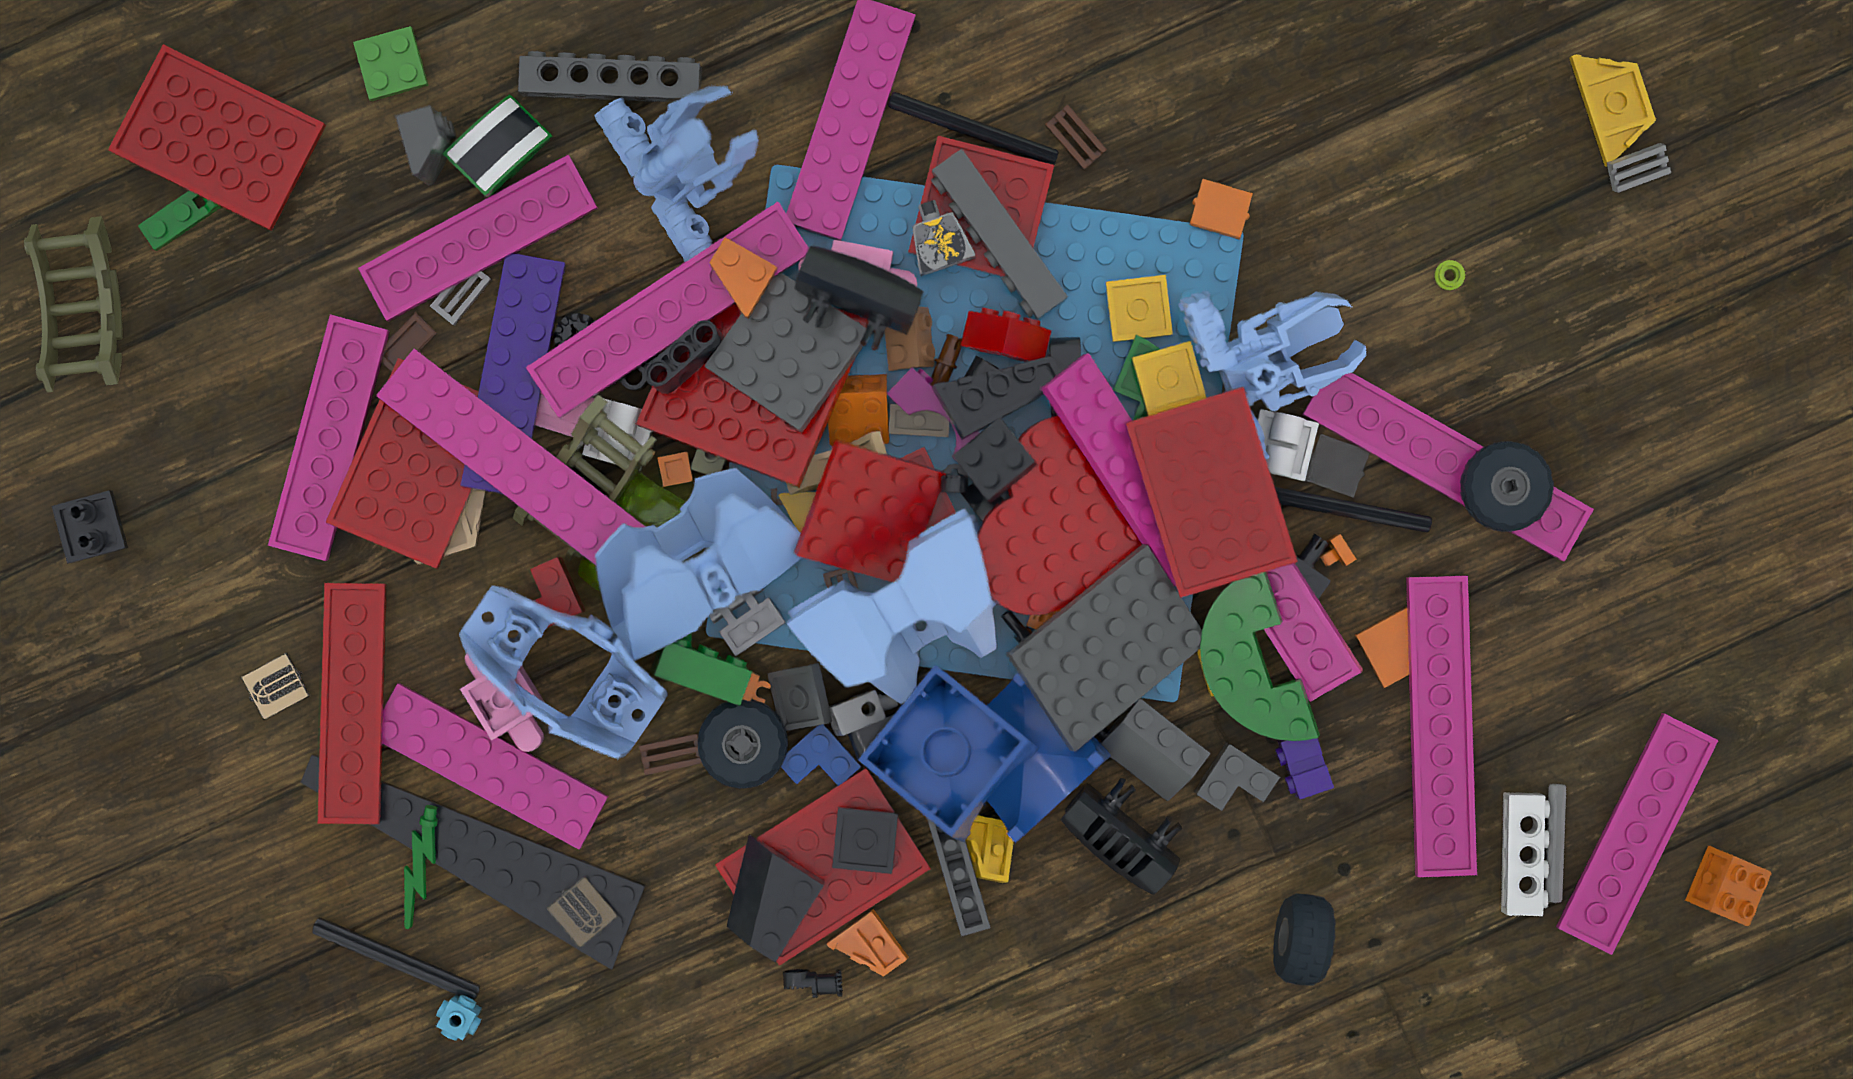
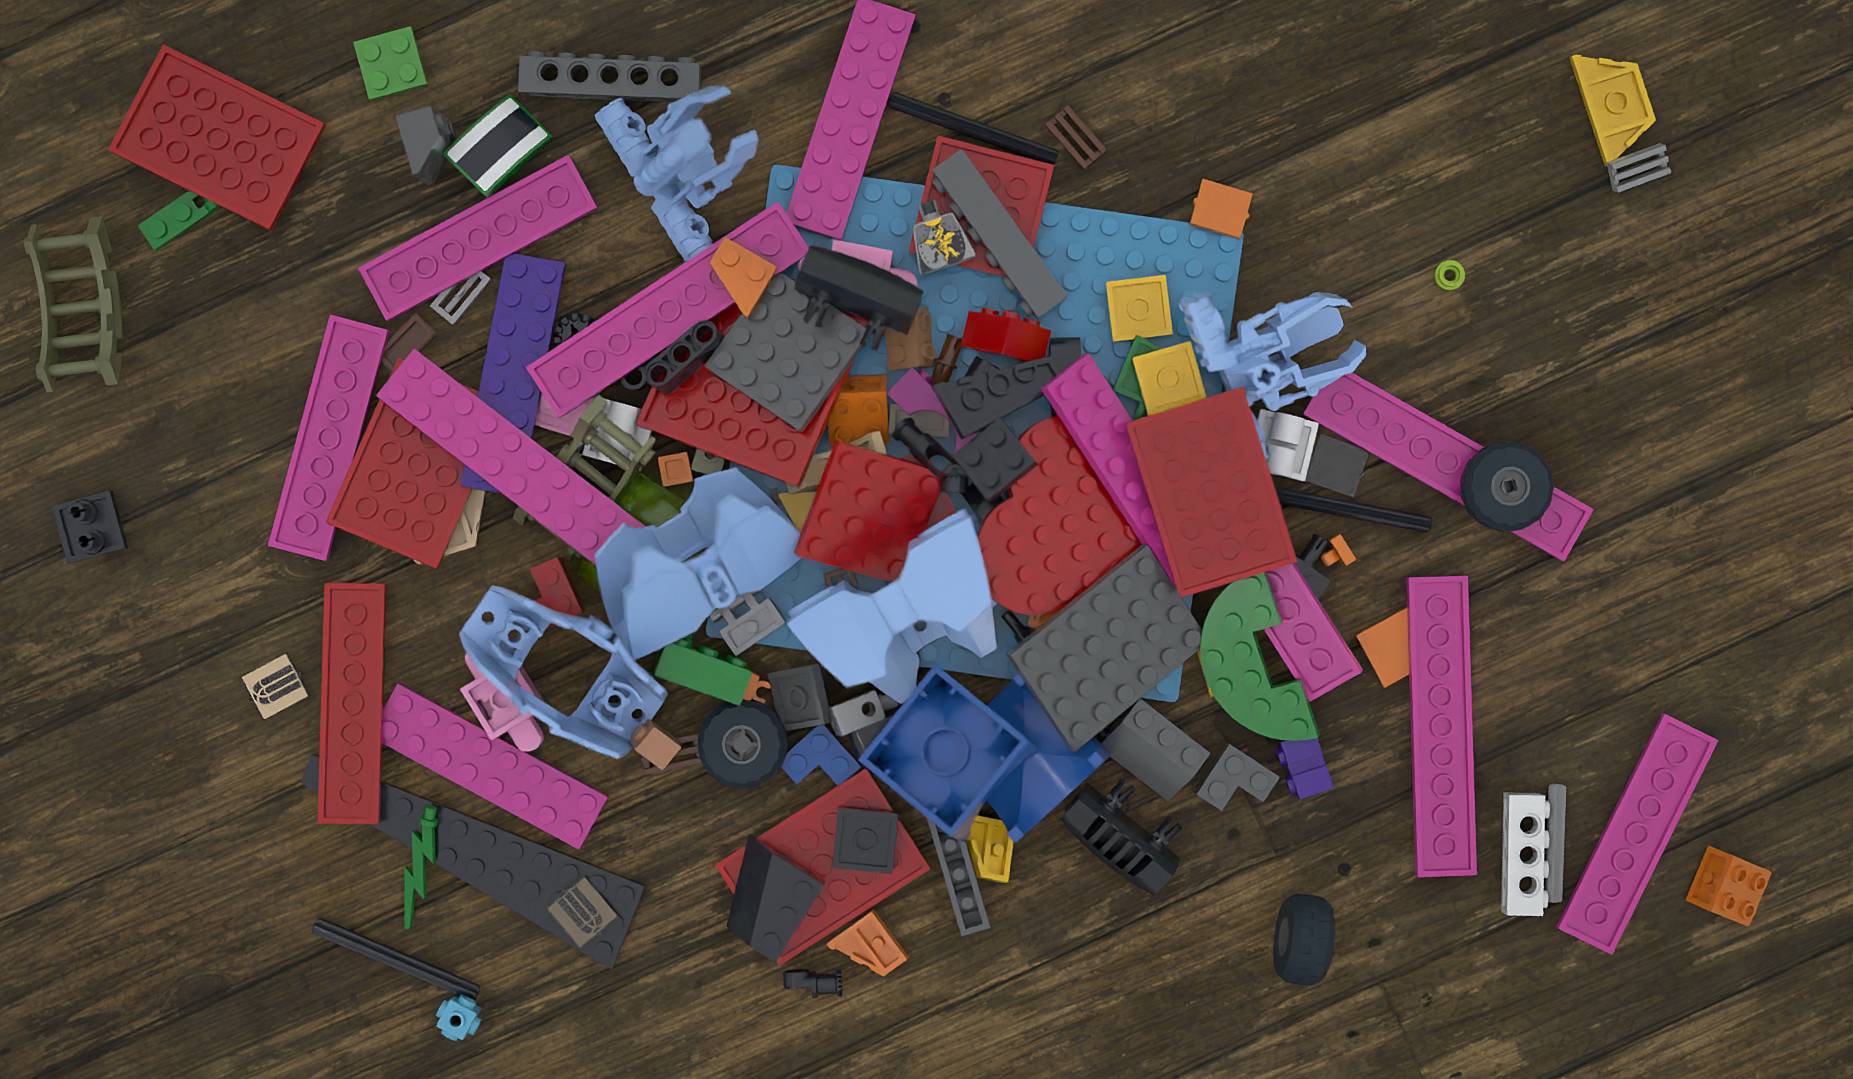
(654, 743): none -> nougat brick
(921, 444): none -> black piece

